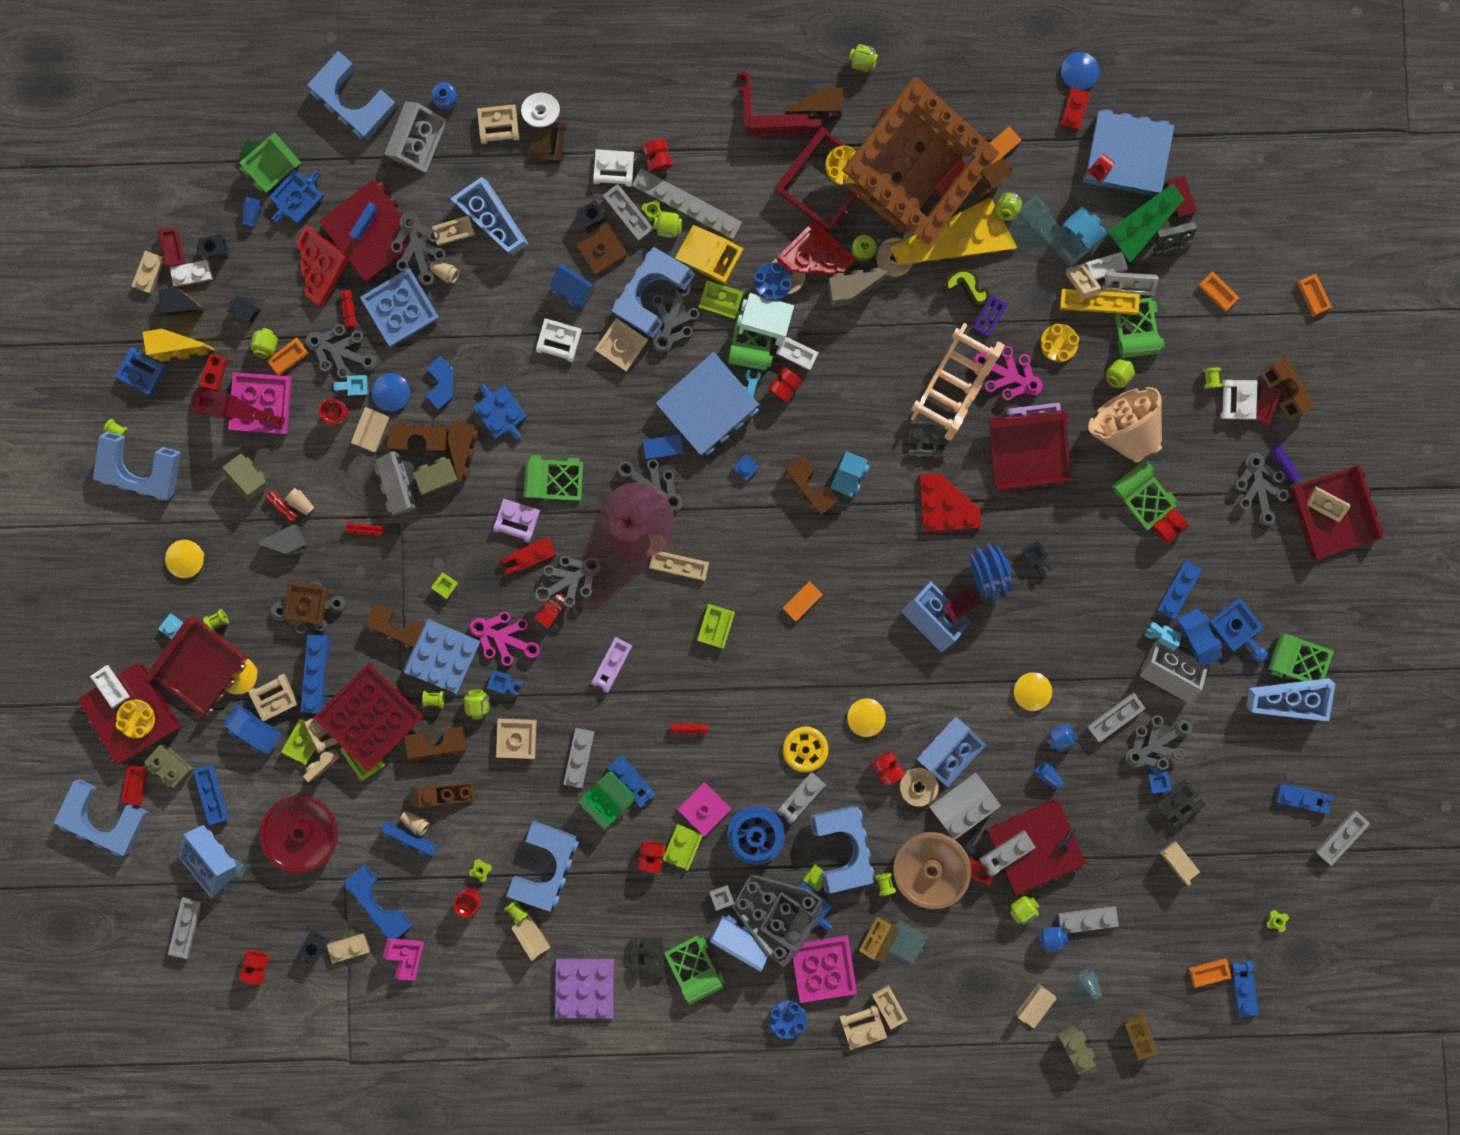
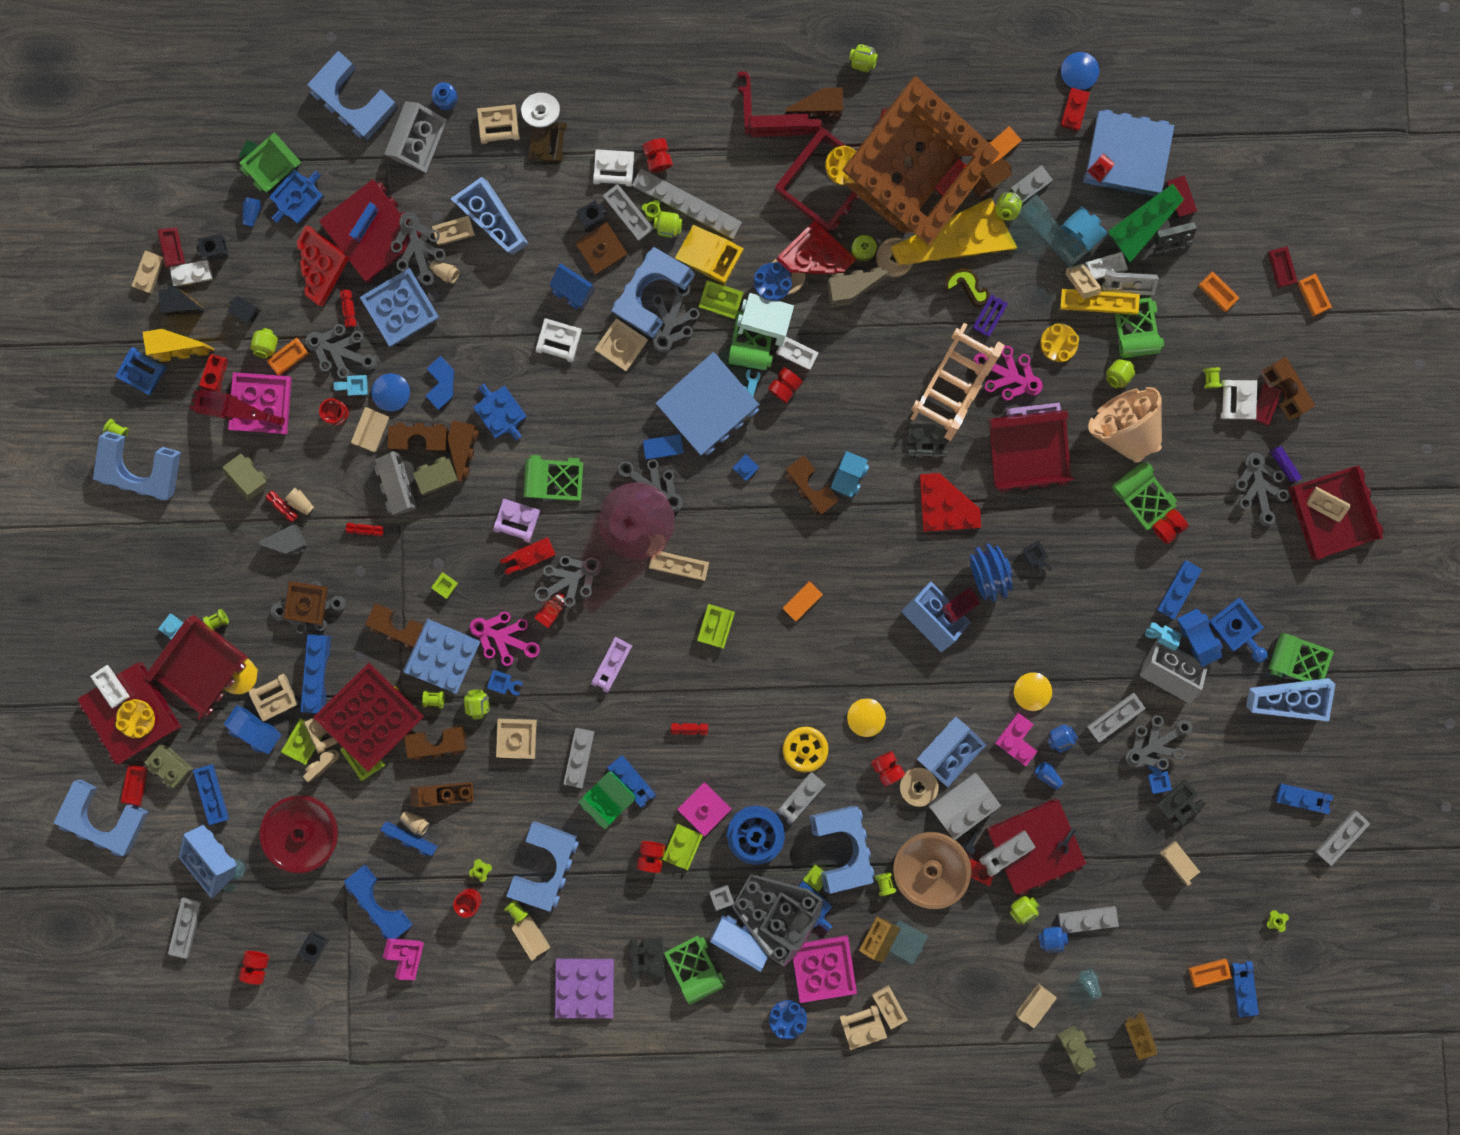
(184, 559): yellow dish -> none
(348, 948): tan plate -> none
(1012, 742): none -> dark pink plate
(1032, 183): none -> light grey plate
(1282, 267): none -> dark red tile

